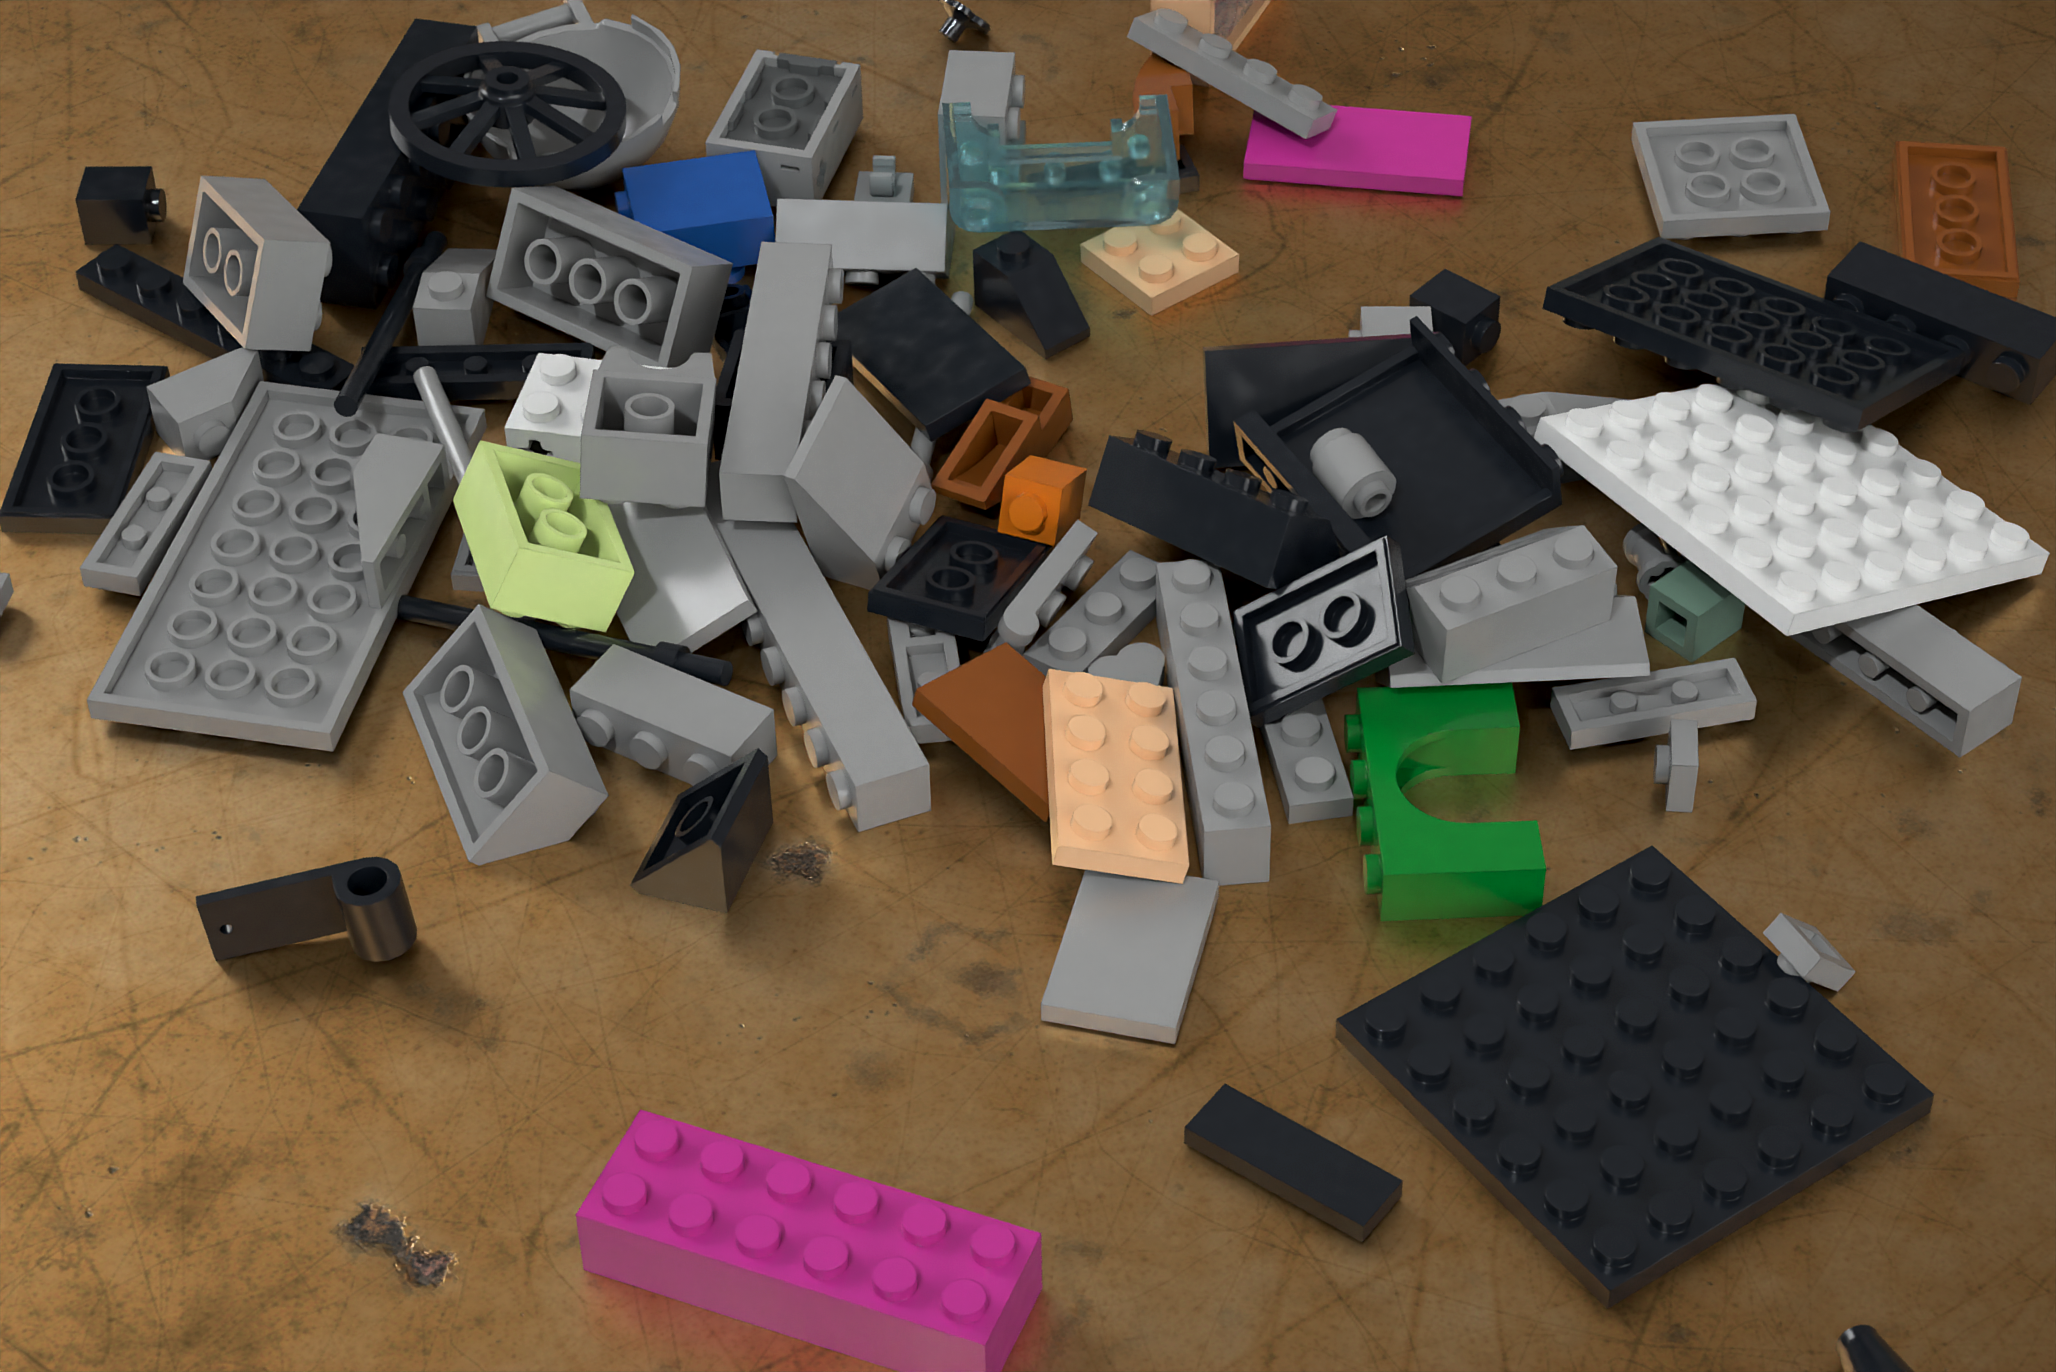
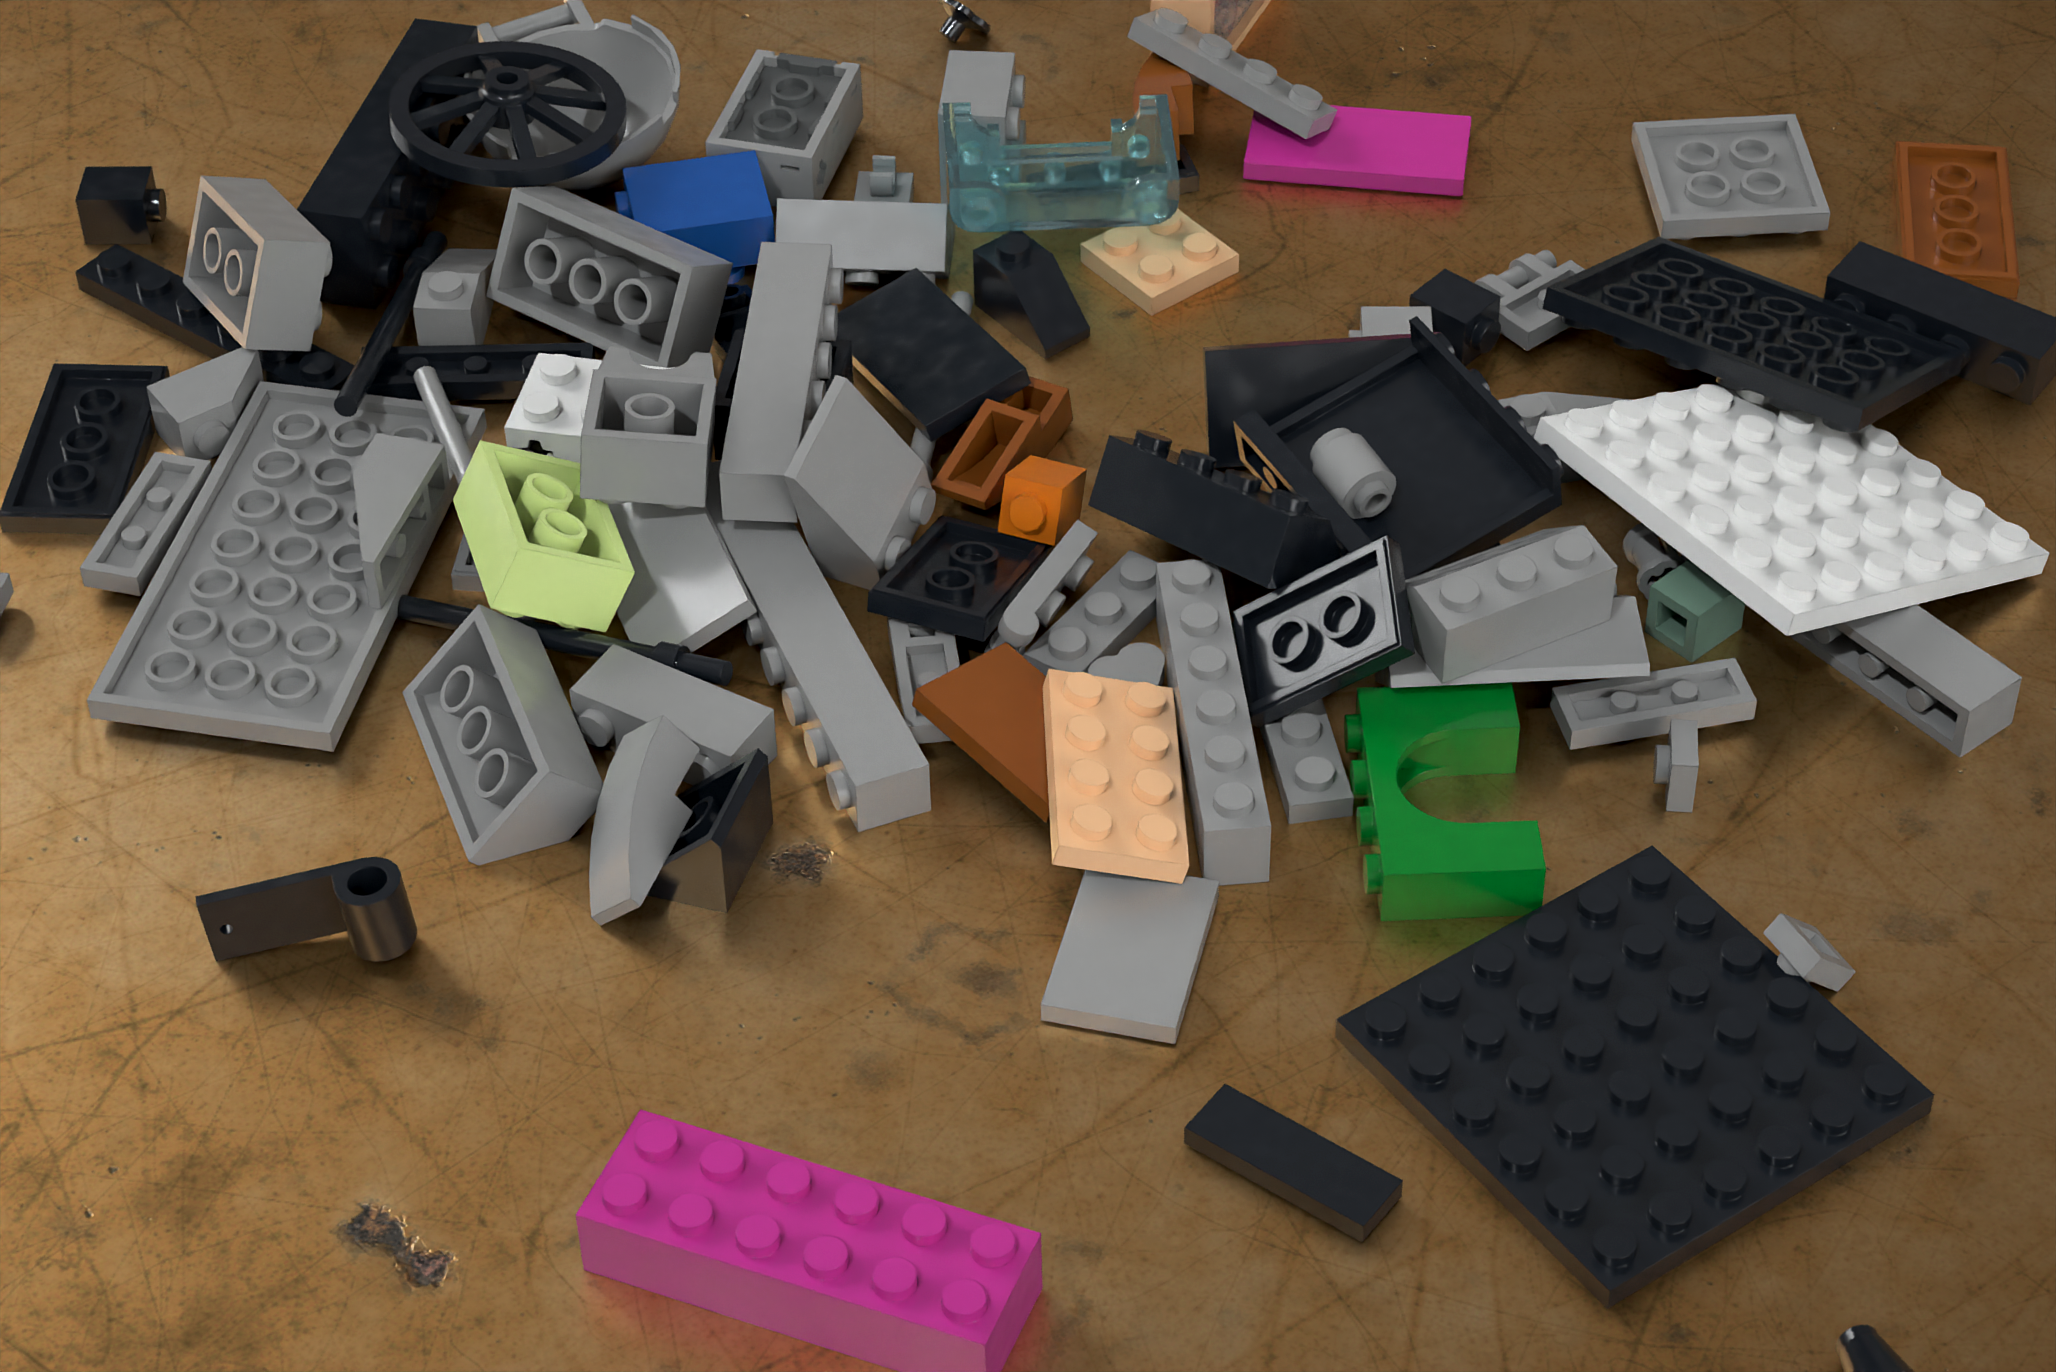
(637, 817): none -> light grey slope
(1523, 296): none -> light grey plate

